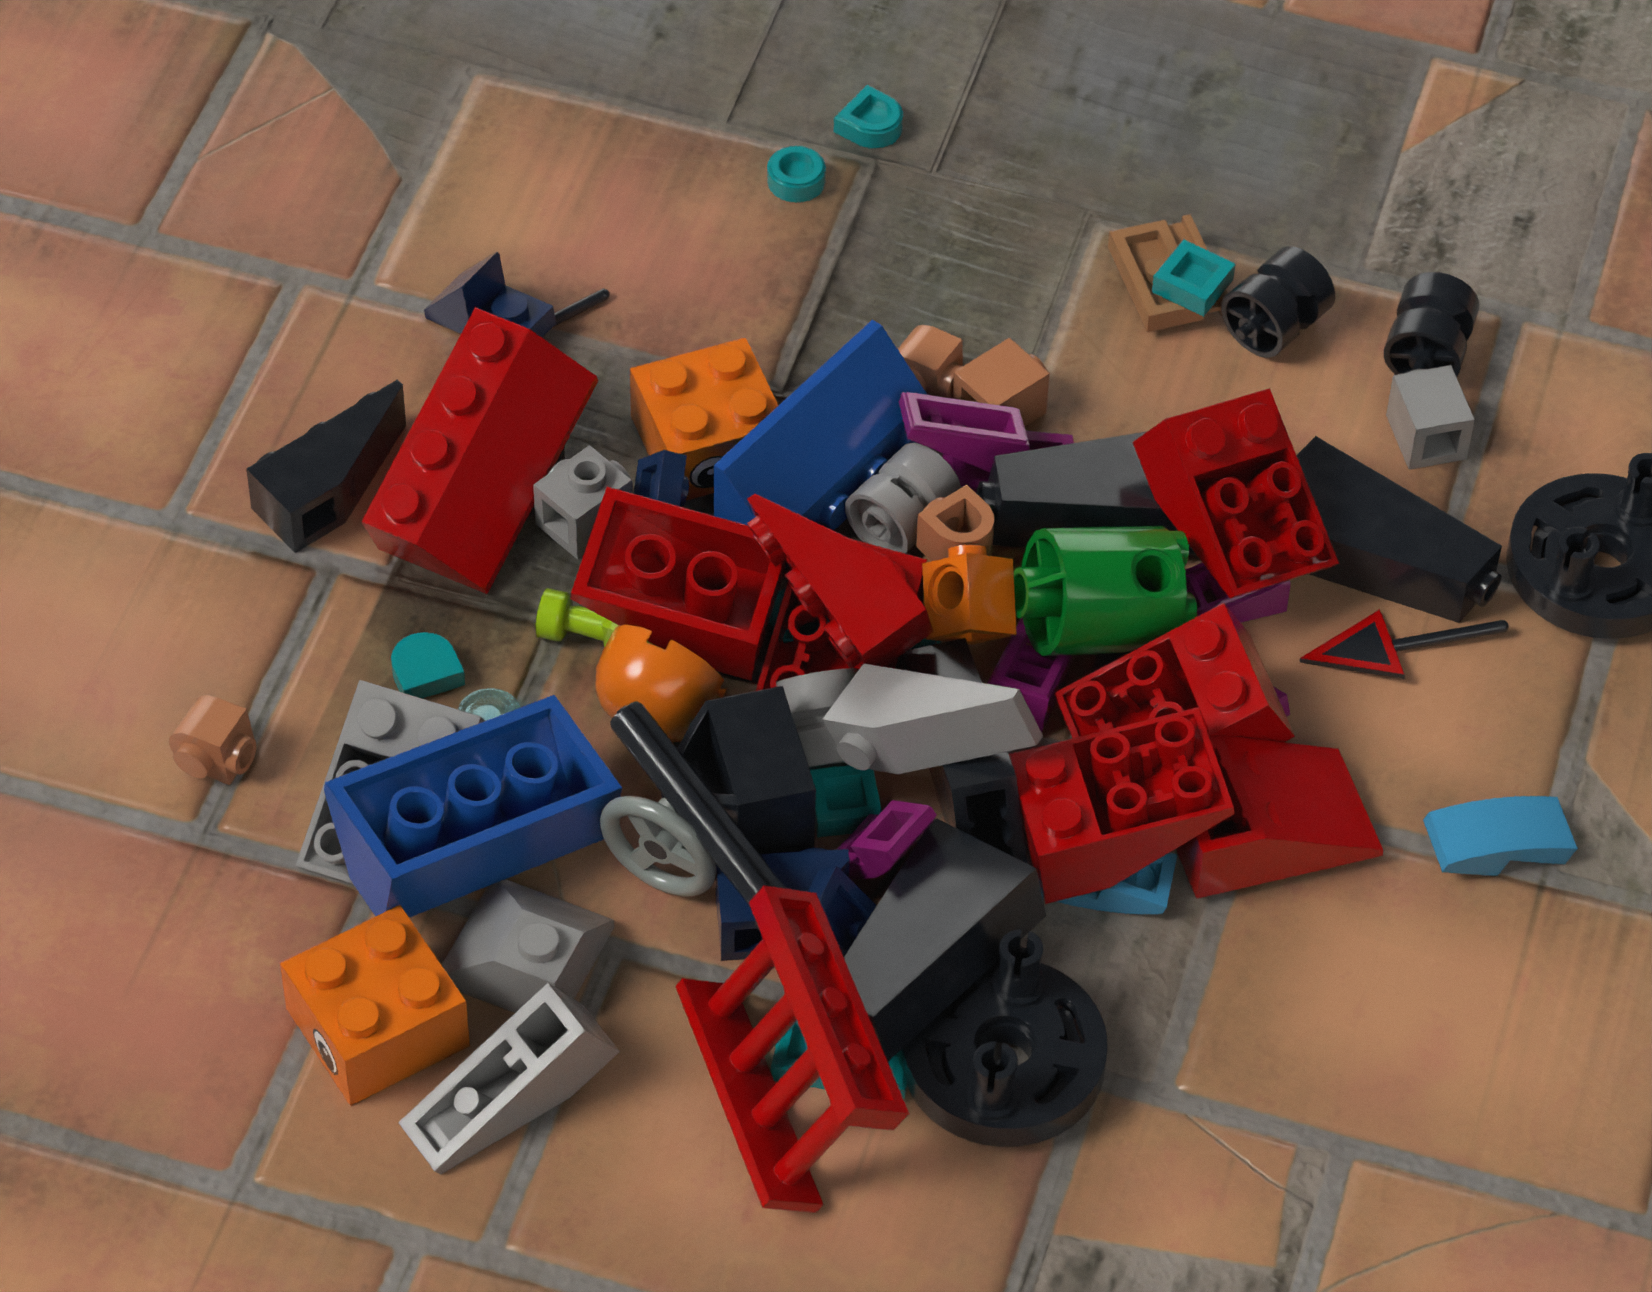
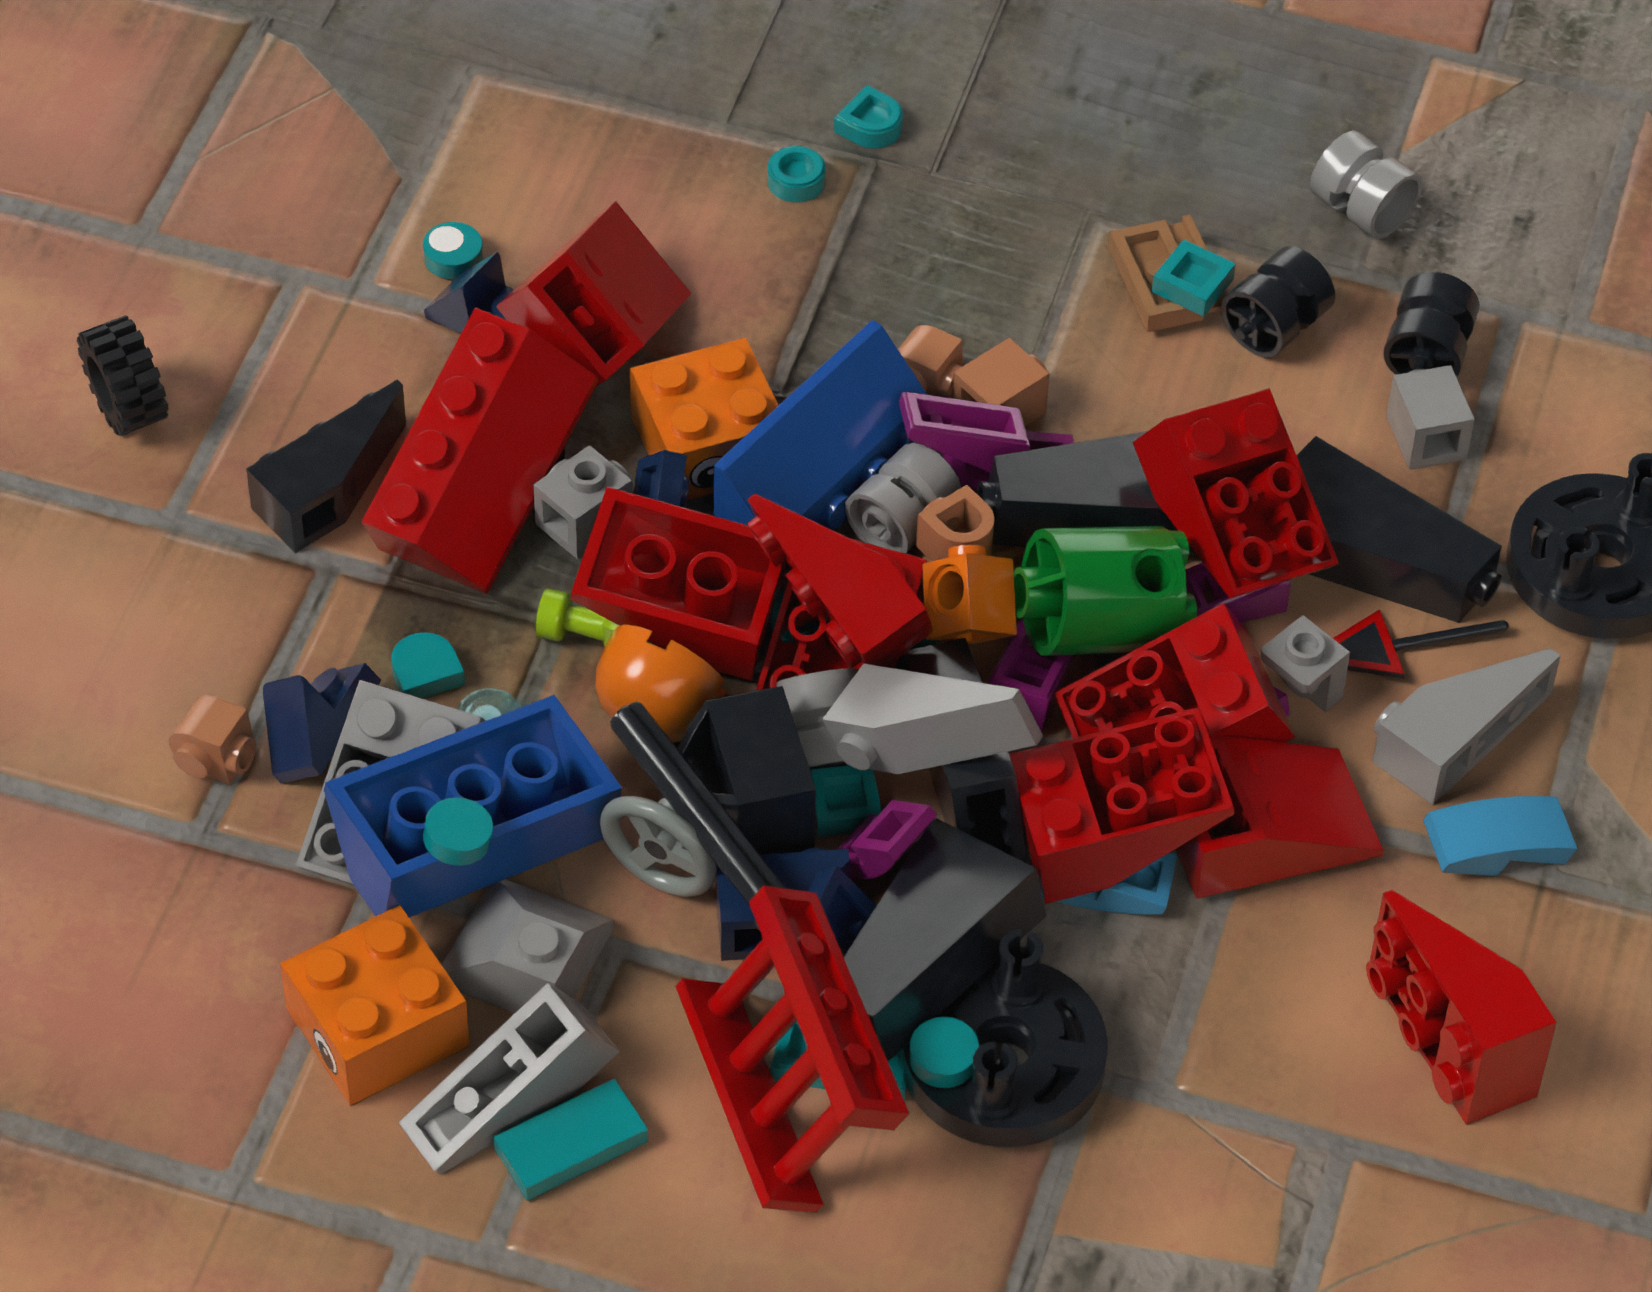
(122, 375): none -> black tyre
(309, 718): none -> dark blue slope
(451, 249): none -> teal tile
(458, 831): none -> teal tile
(570, 1139): none -> teal tile
(599, 294): none -> red slope
(943, 1052): none -> teal tile
(1309, 662): none -> light grey bracket
(1371, 189): none -> light grey wheel
(1458, 720): none -> light grey slope
(1461, 1009): none -> red slope

